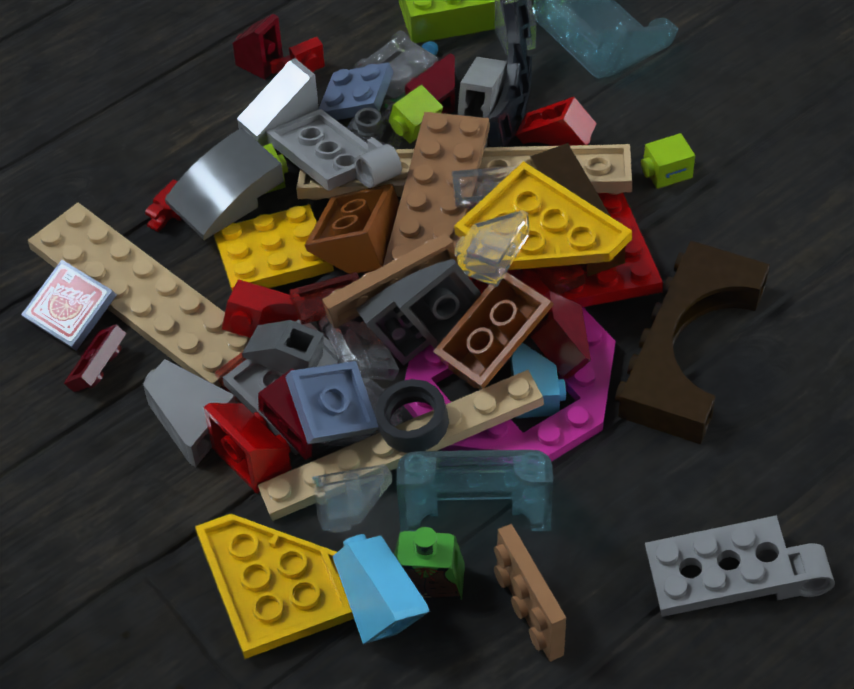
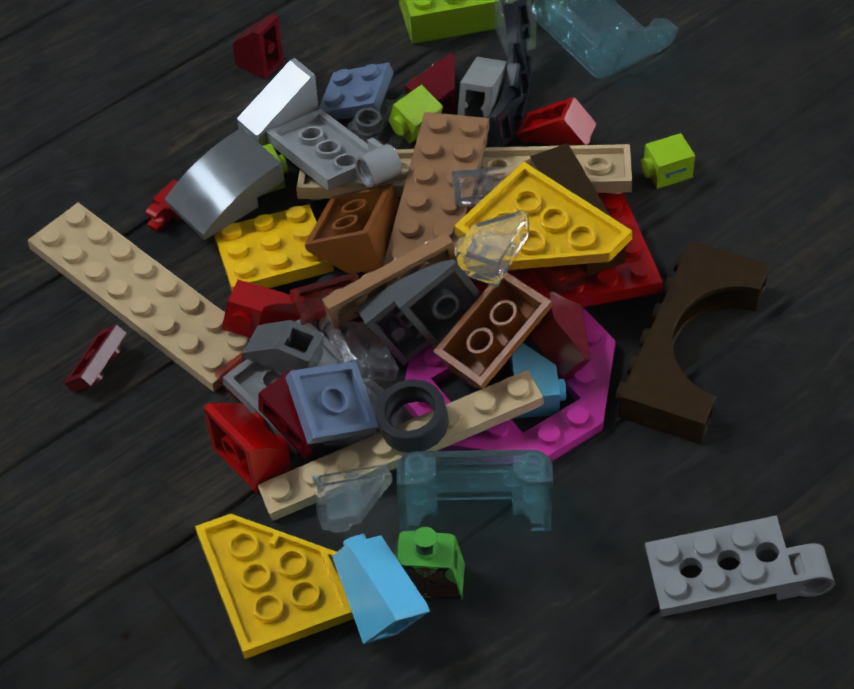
(69, 305): tile -> none
(178, 403): light grey slope -> none
(308, 53): red plate -> none
(406, 66): clear plate -> none
(431, 47): dark azure piece -> none
(530, 593): medium nougat plate -> none

